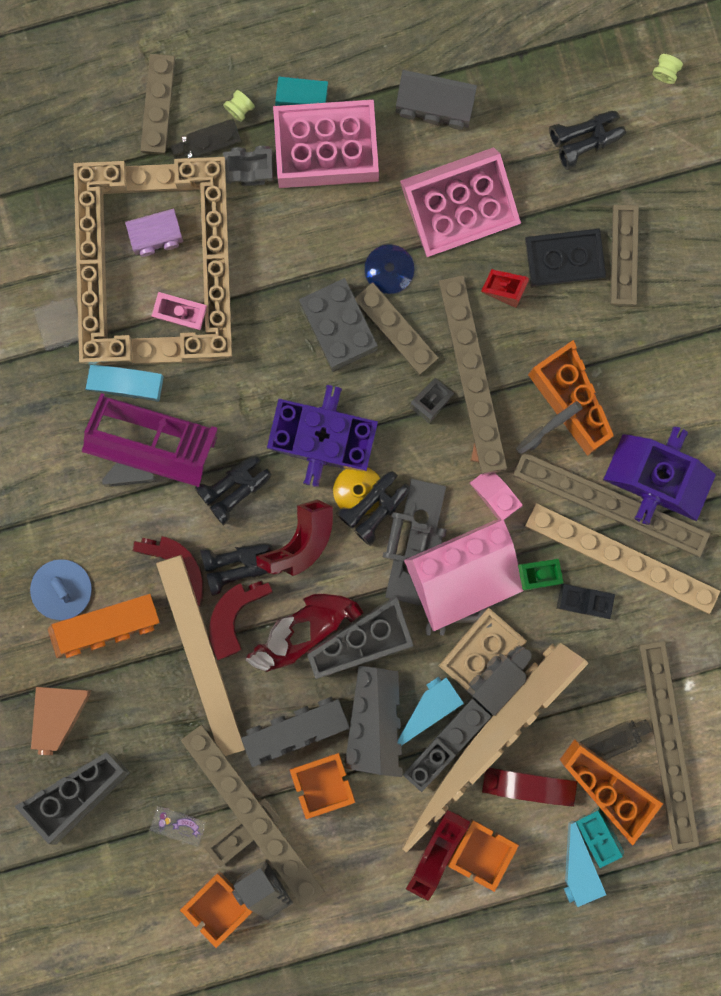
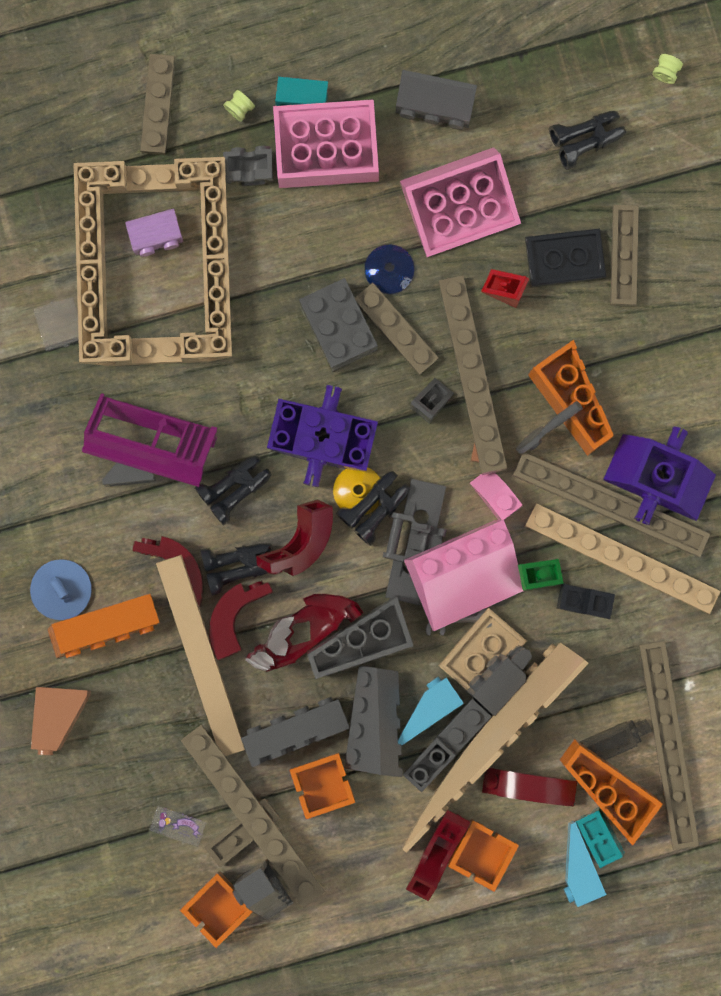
(68, 801): dark grey wedge -> none
(125, 382): medium azure slope -> none
(179, 311): bright pink slope -> none
(208, 140): clear smoke hinge -> none

